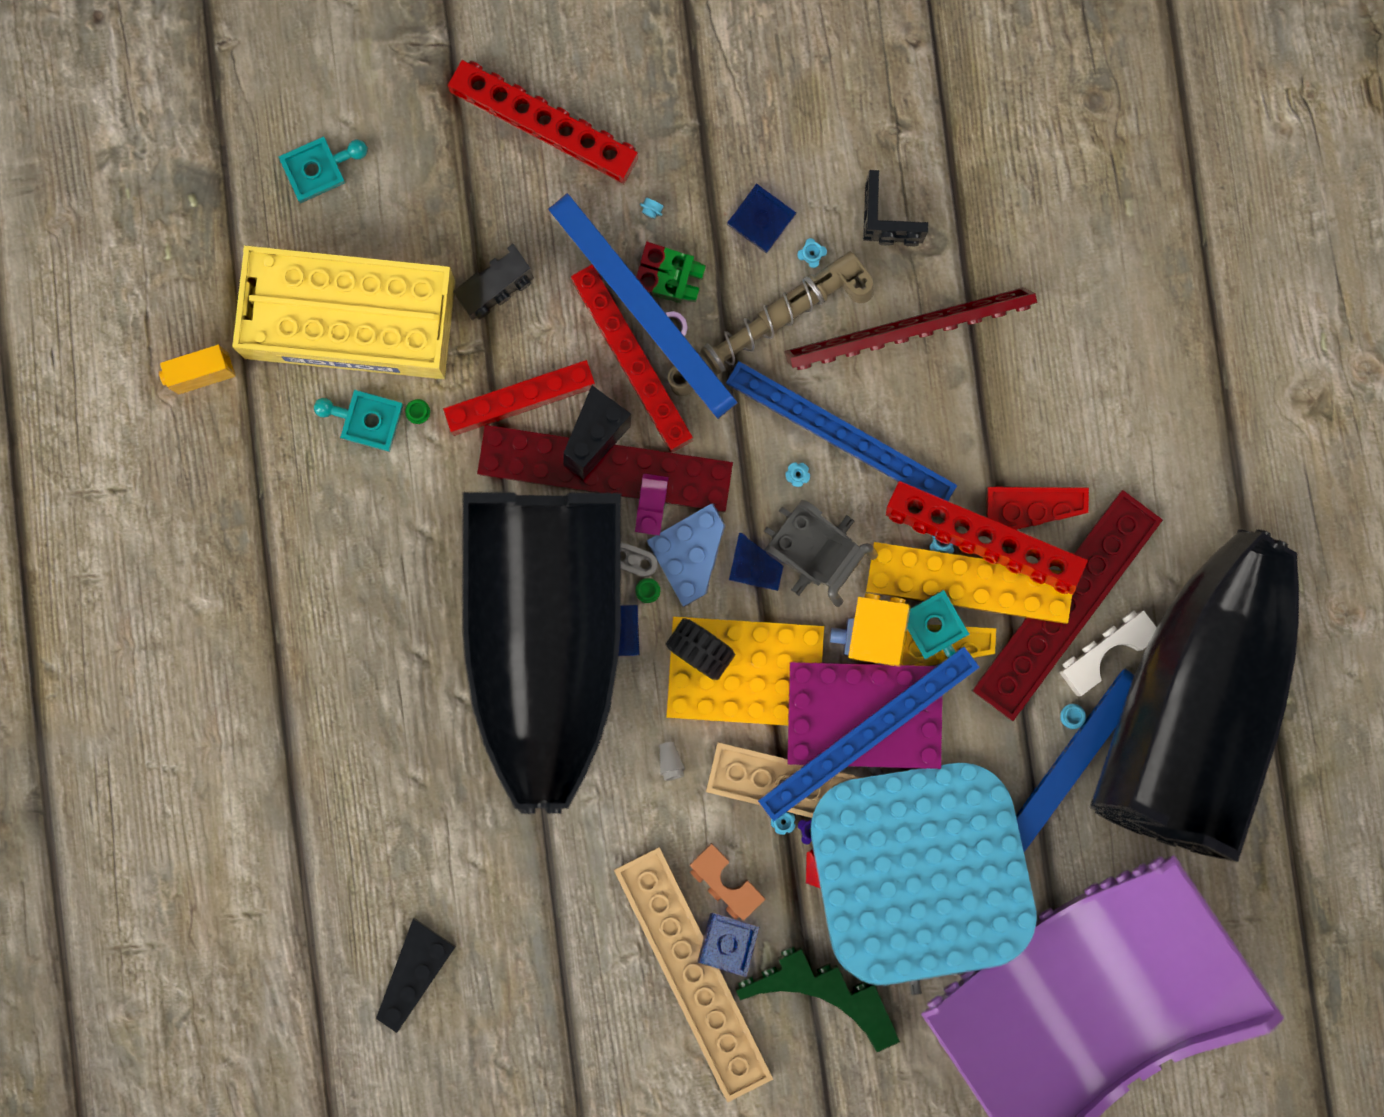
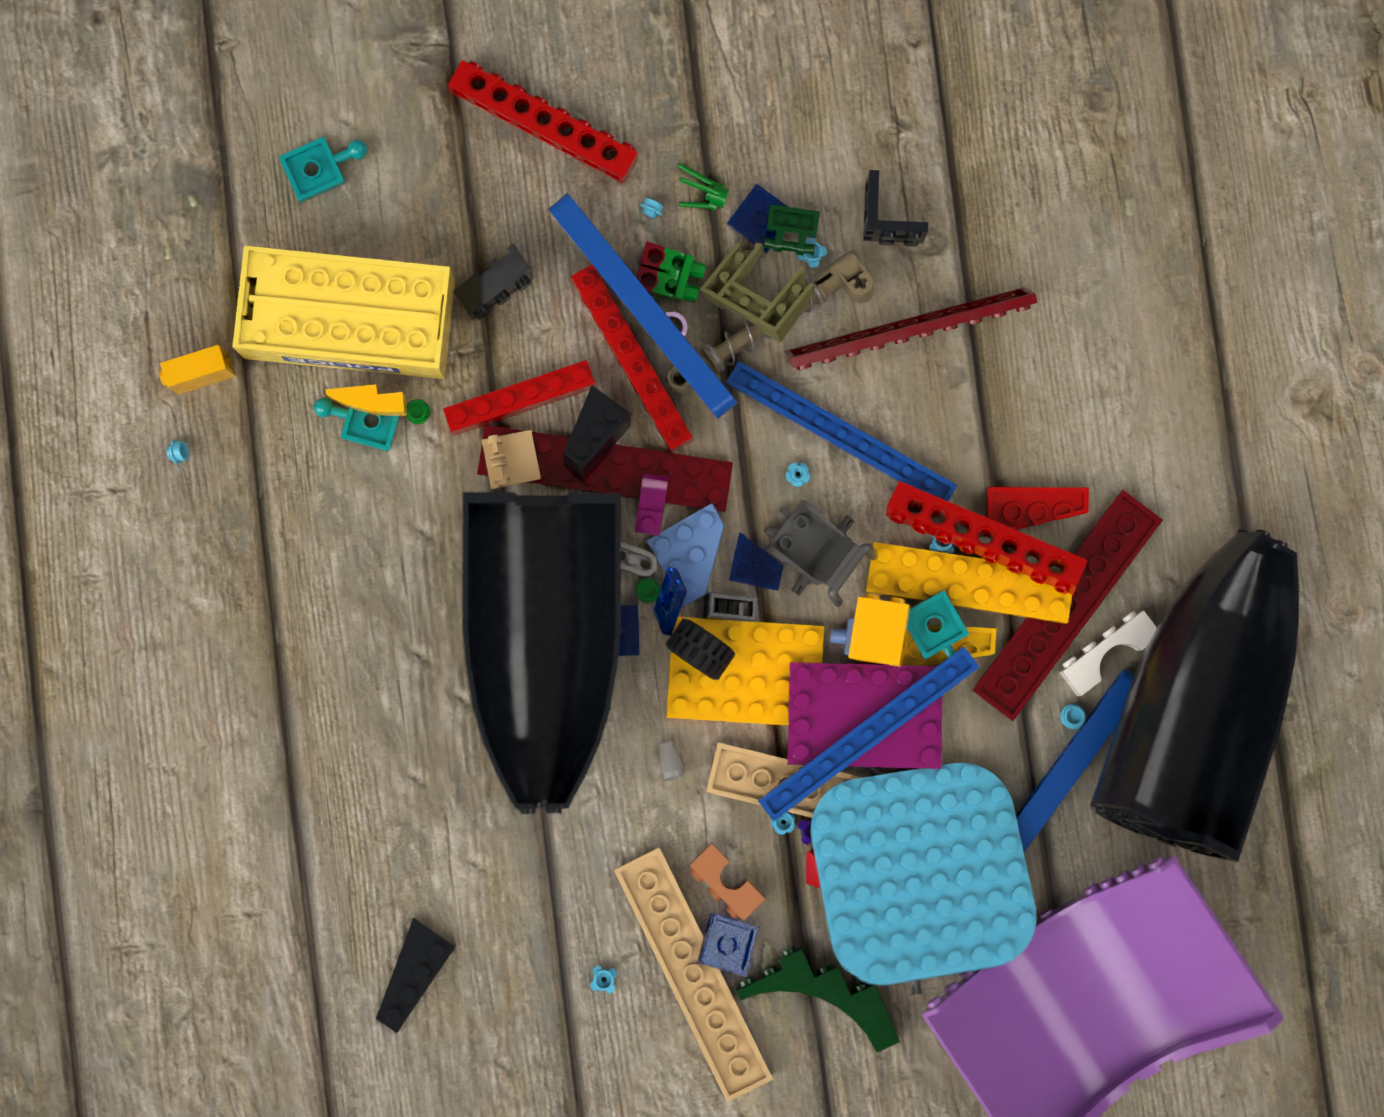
(177, 451): none -> medium azure plate
(369, 400): none -> yellow slope
(511, 459): none -> tan hinge
(597, 983): none -> medium azure plate
(669, 601): none -> clear blue plate
(708, 609): none -> black slope
(715, 194): none -> green plant
(773, 318): none -> olive wedge
(794, 222): none -> dark green plate

